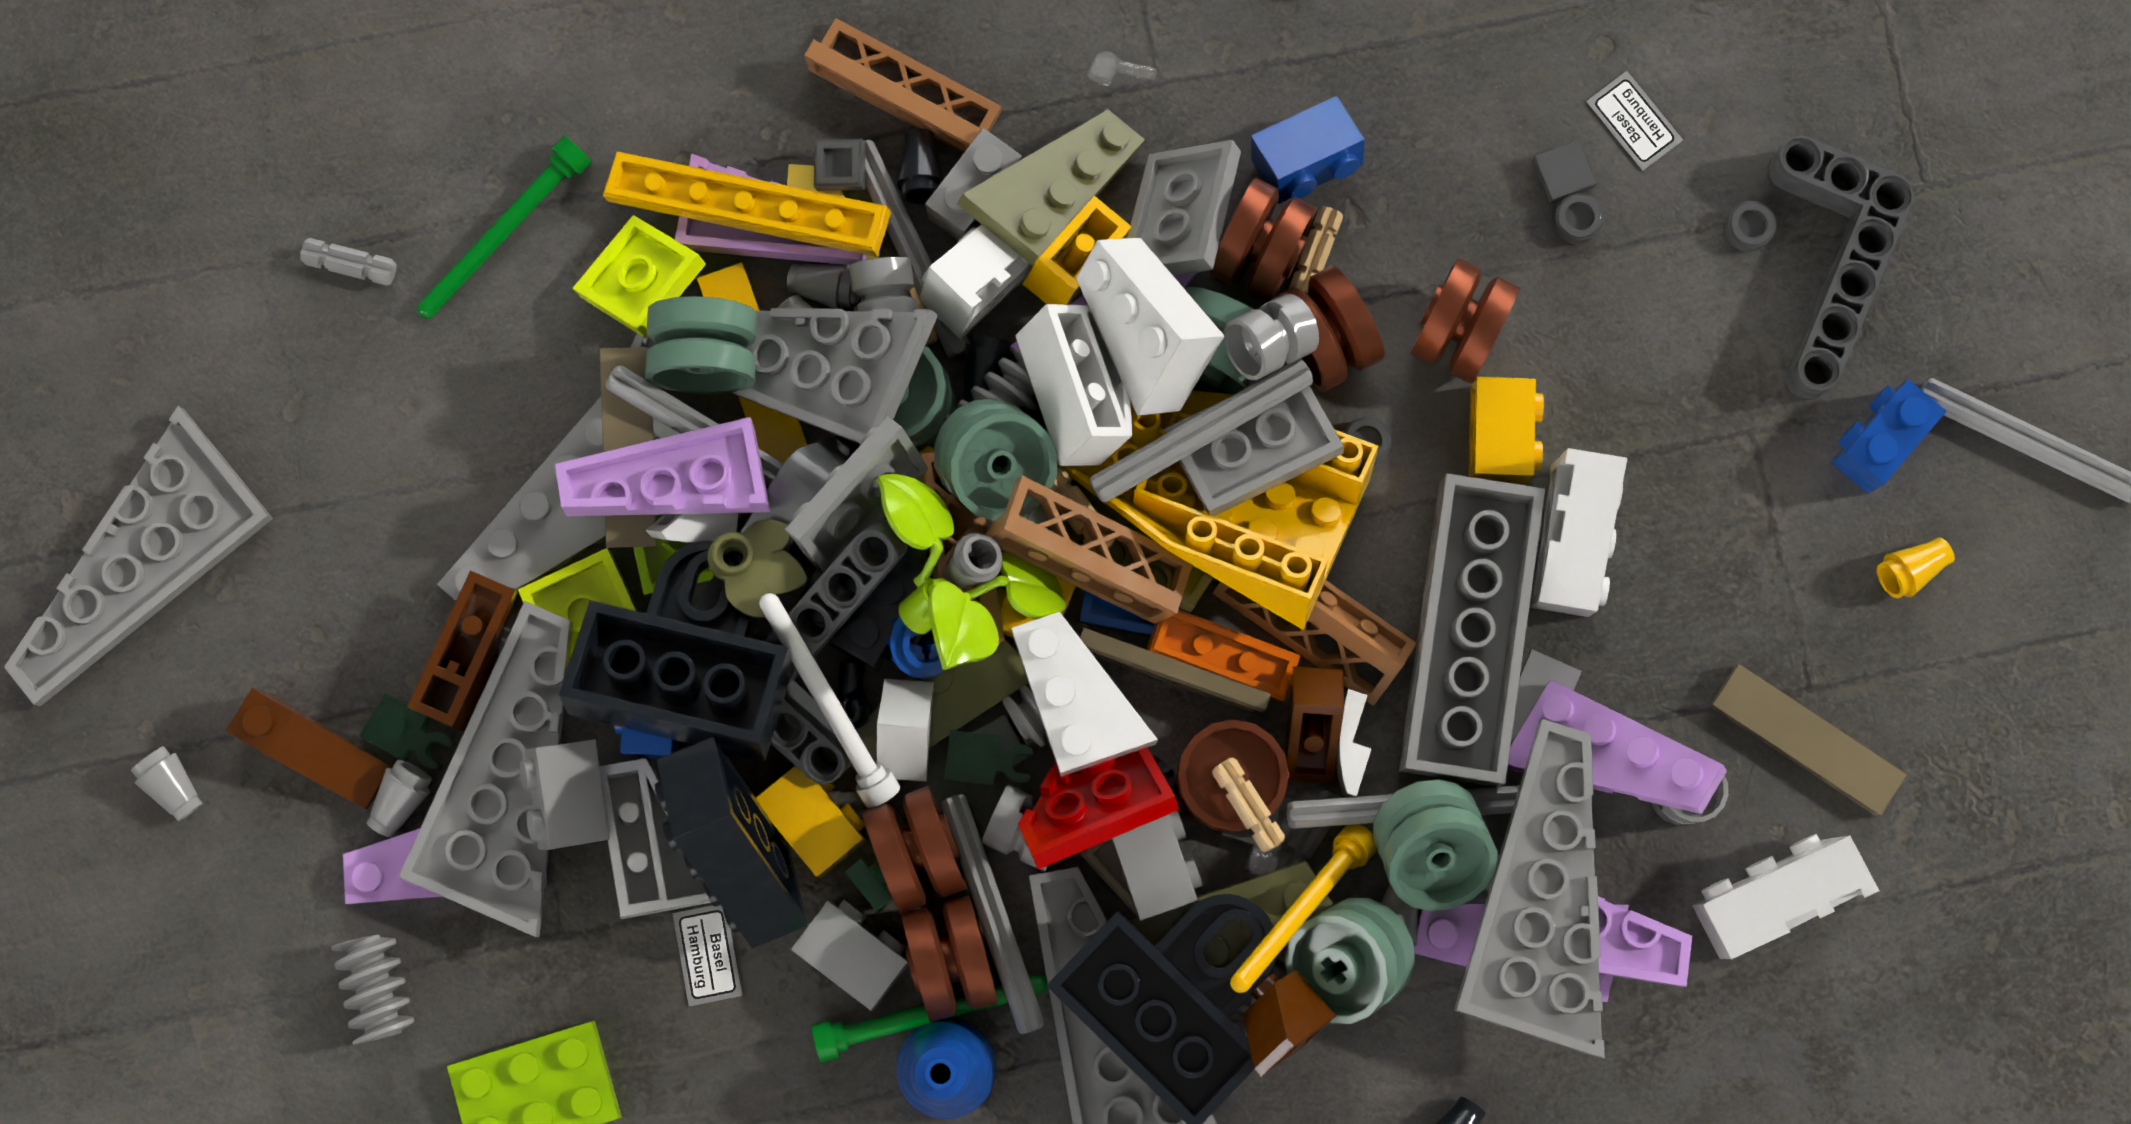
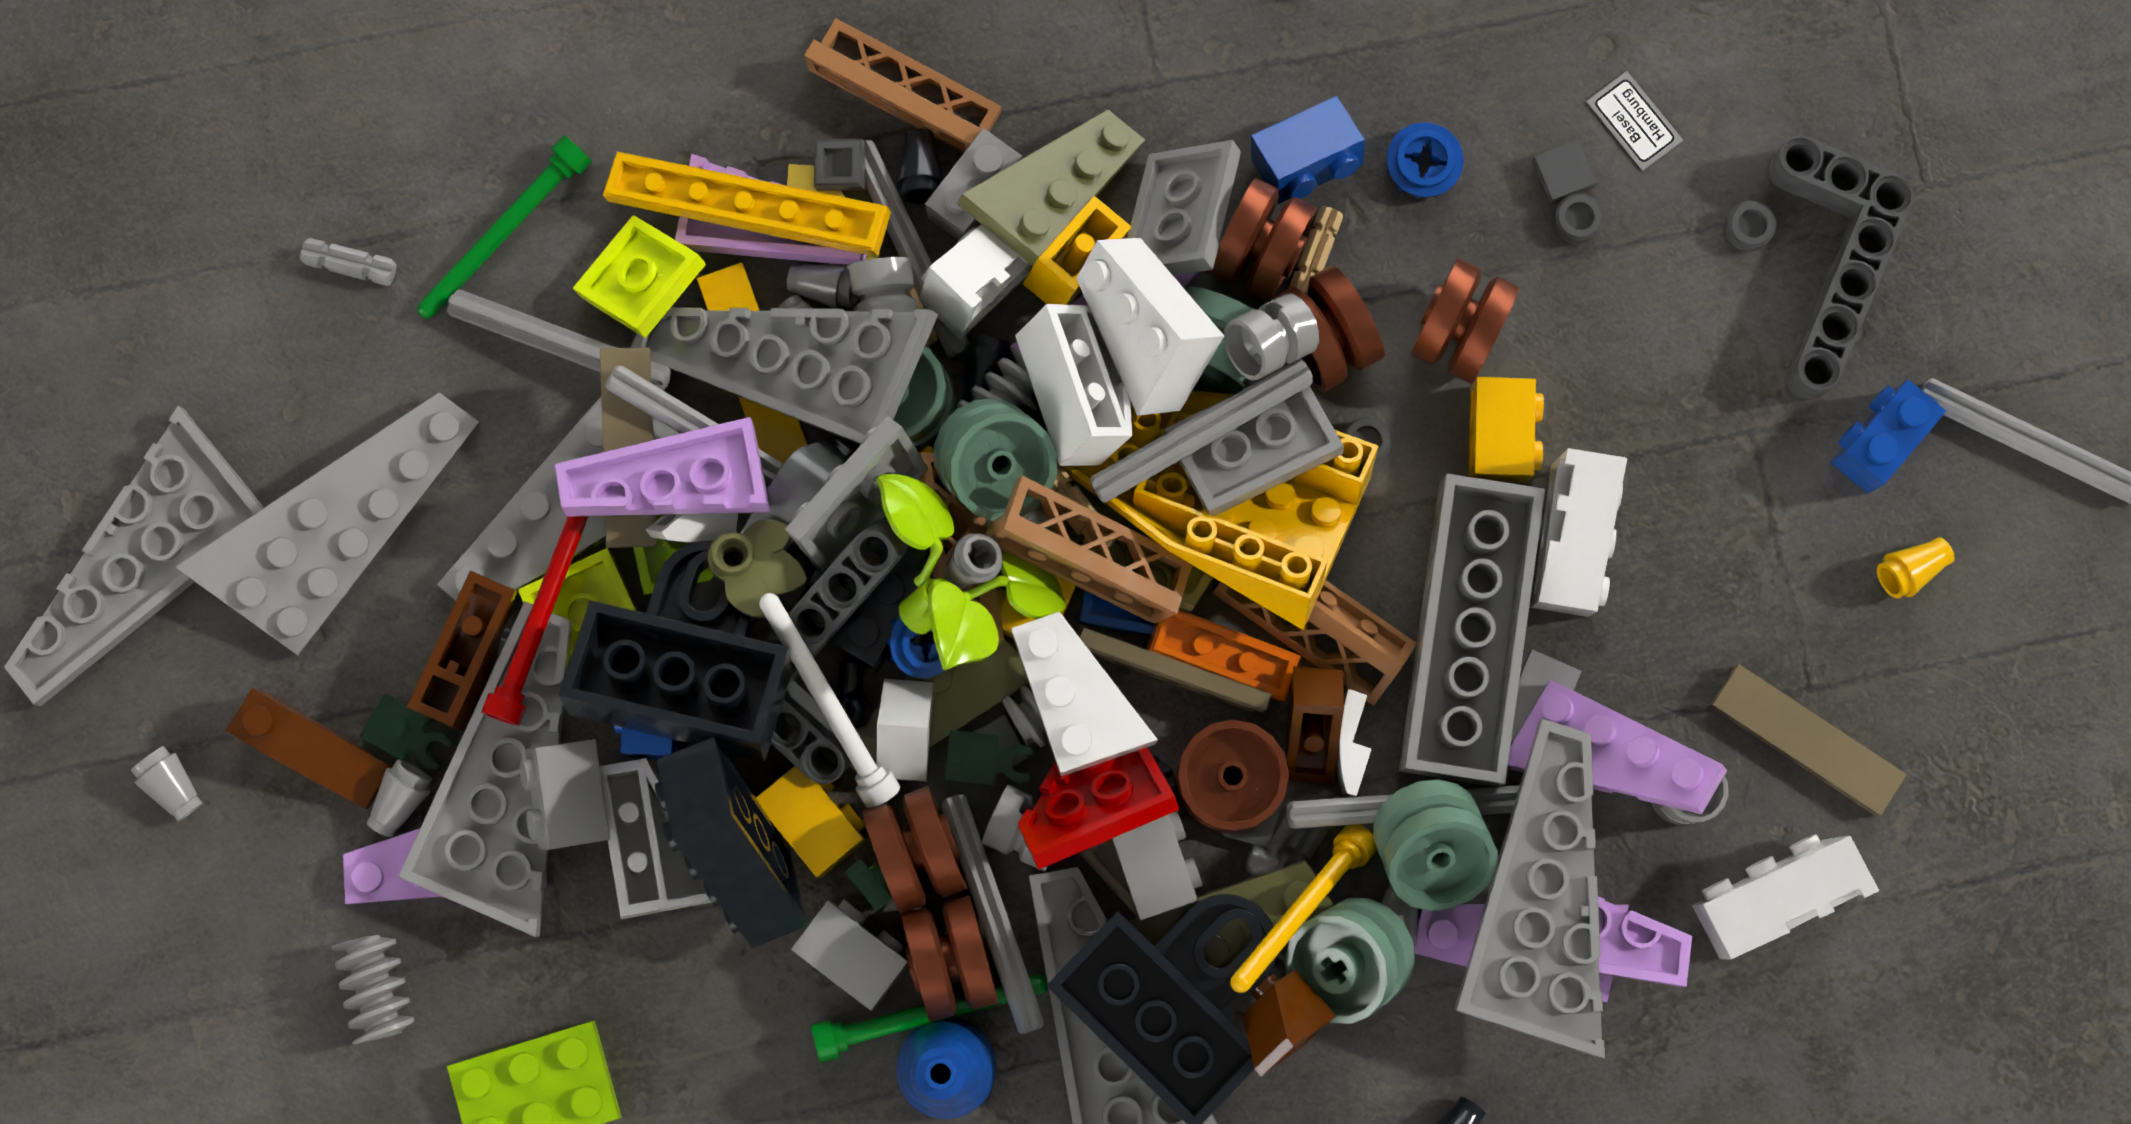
(313, 543): none -> light grey wing
(507, 700): none -> red piece
(537, 333): none -> light grey axle
(701, 345): sand green wheel -> none
(707, 955): sticker -> none
(1108, 64): clear hand -> none
(1248, 804): tan axle -> none
(1443, 149): none -> blue gear

